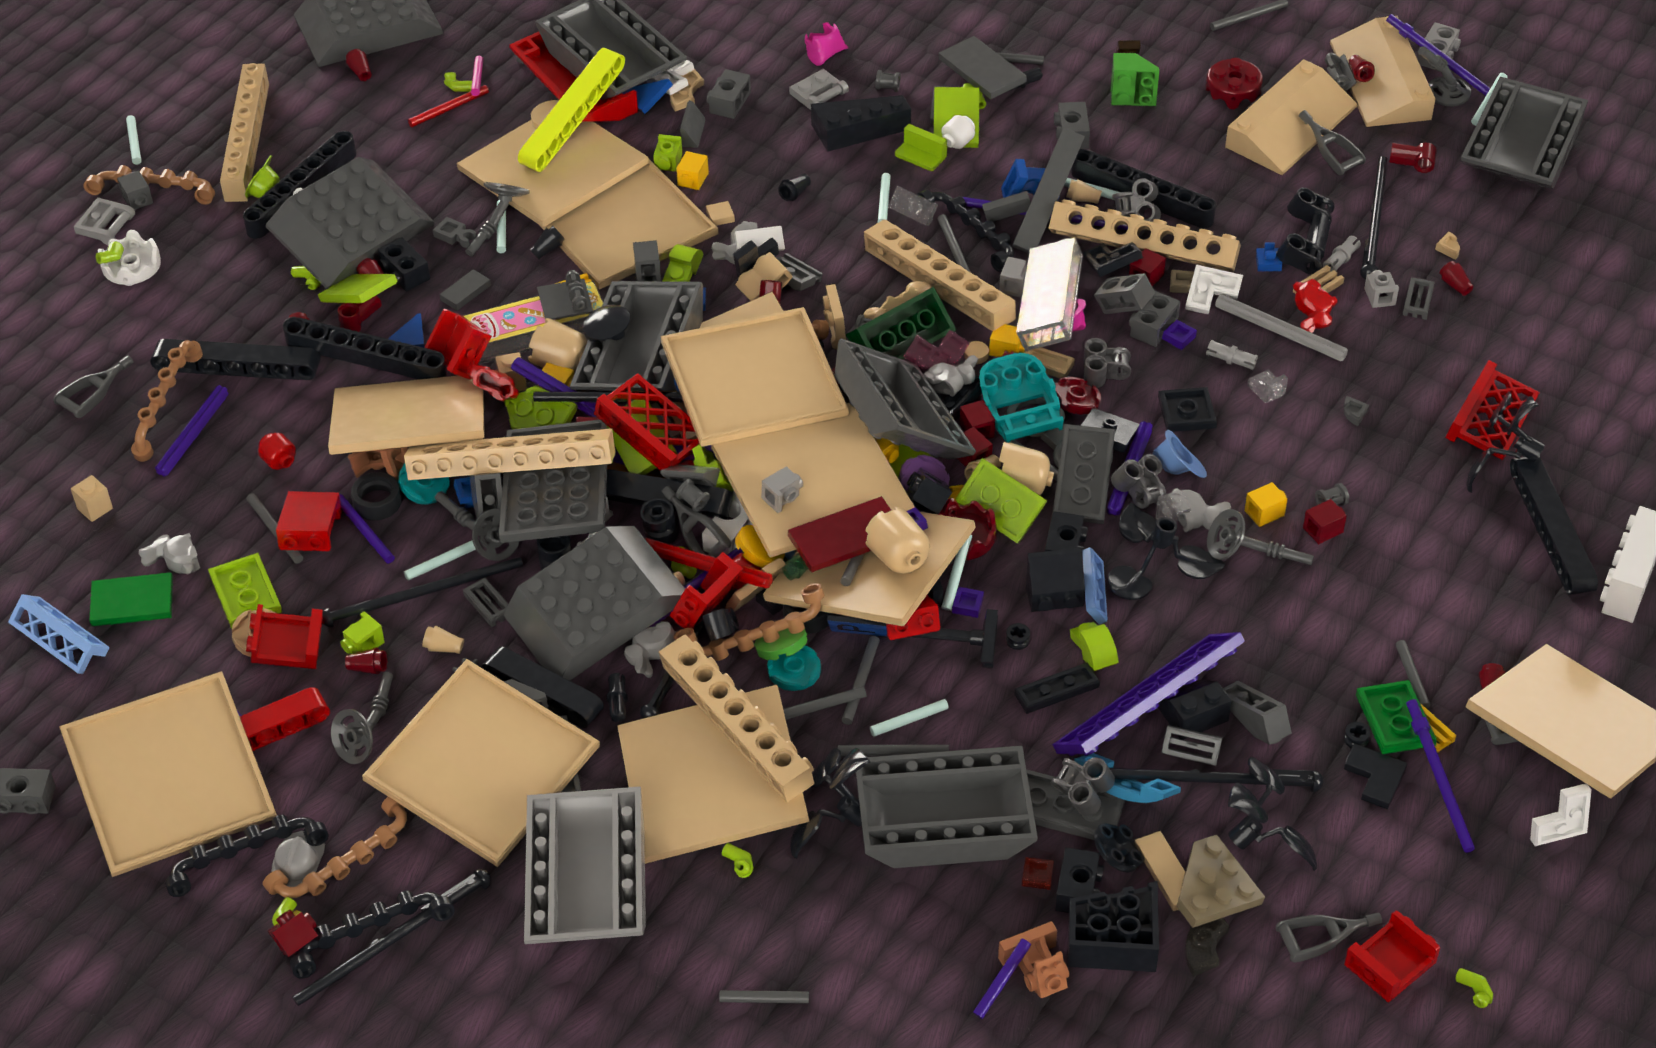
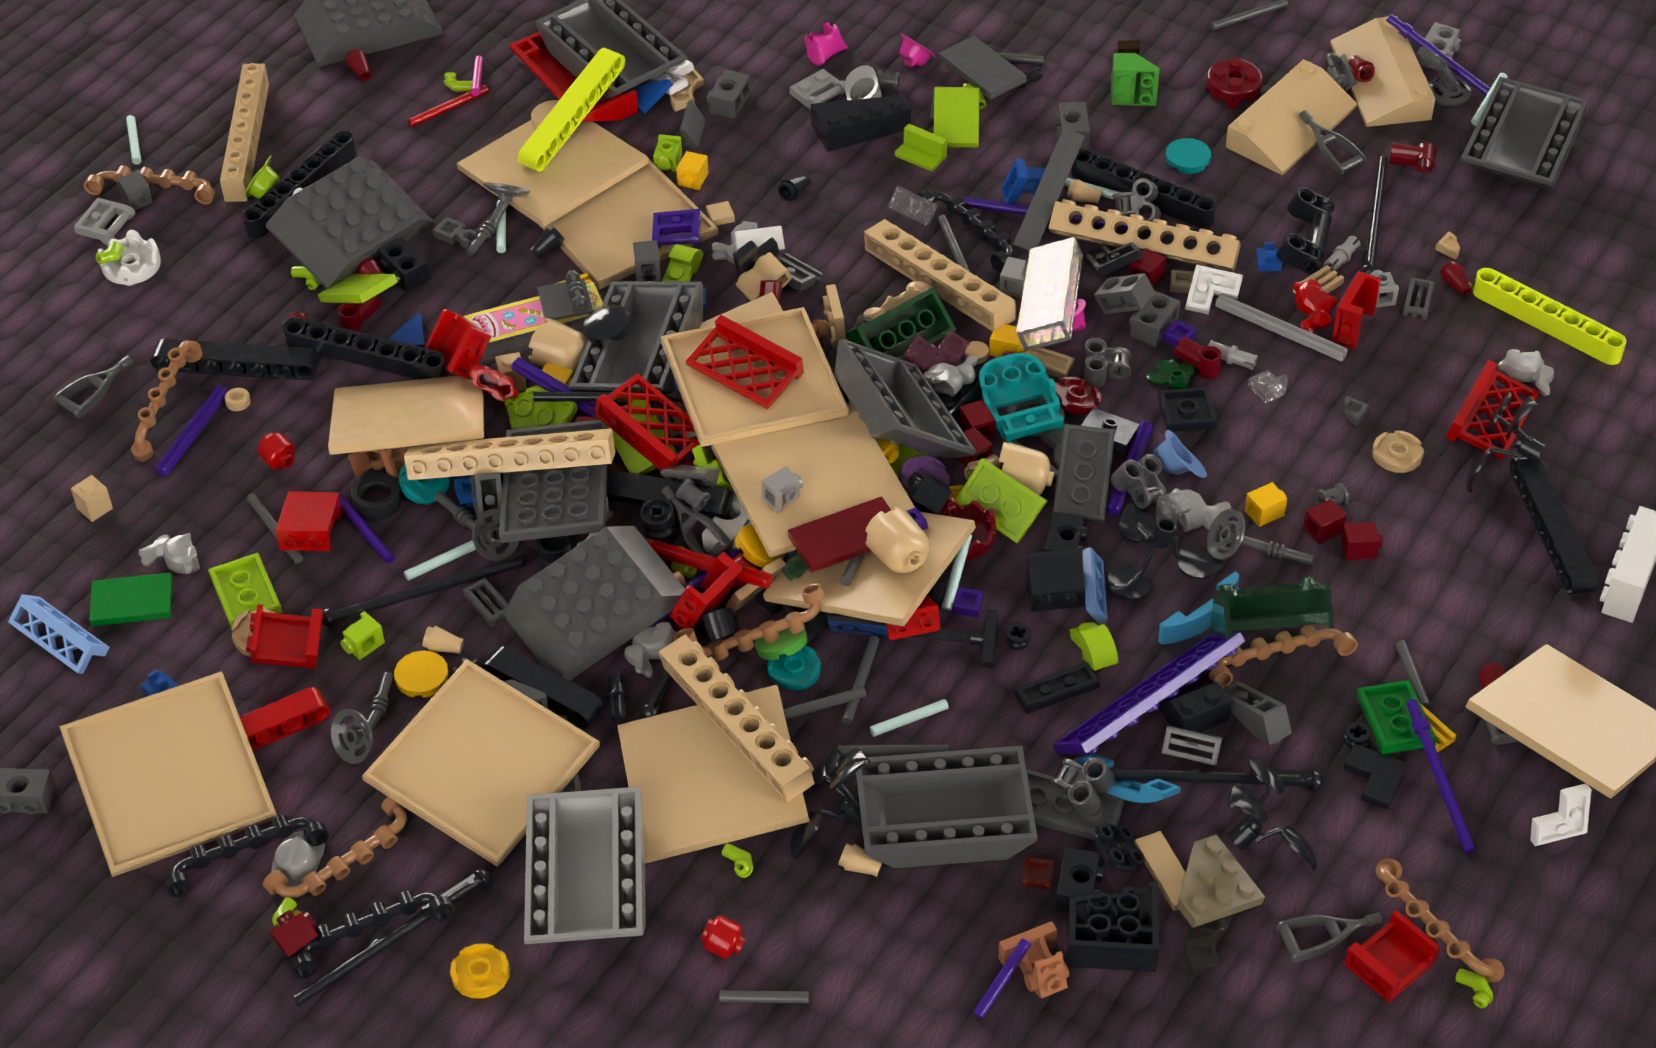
(157, 683): none -> blue tile
(237, 399): none -> tan tile
(367, 661): dark red cone -> none
(421, 673): none -> yellow tile
(465, 289): dark grey tile -> none
(480, 971): none -> yellow tile
(677, 222): none -> dark purple plate
(722, 937): none -> red head
(759, 348): none -> red fence
(856, 860): none -> tan cone
(862, 84): none -> light grey piece
(884, 197): light aqua bar -> none
(914, 53): none -> dark pink piece
(958, 131): white head -> none
(1007, 206): dark grey tile -> none
(1172, 374): none -> dark green plate
(1181, 628): none -> dark azure slope
(1188, 155): none -> teal tile
(1205, 358): none -> dark red piece
(1271, 606): none -> clear green windscreen
(1343, 643): none -> medium nougat bar
(1358, 300): none -> red panel
(1361, 541): none -> dark red brick
(1389, 872): none -> medium nougat bar
(1398, 451): none -> tan tile
(1527, 368): none -> light grey animal
(1549, 316): none -> neon yellow beam

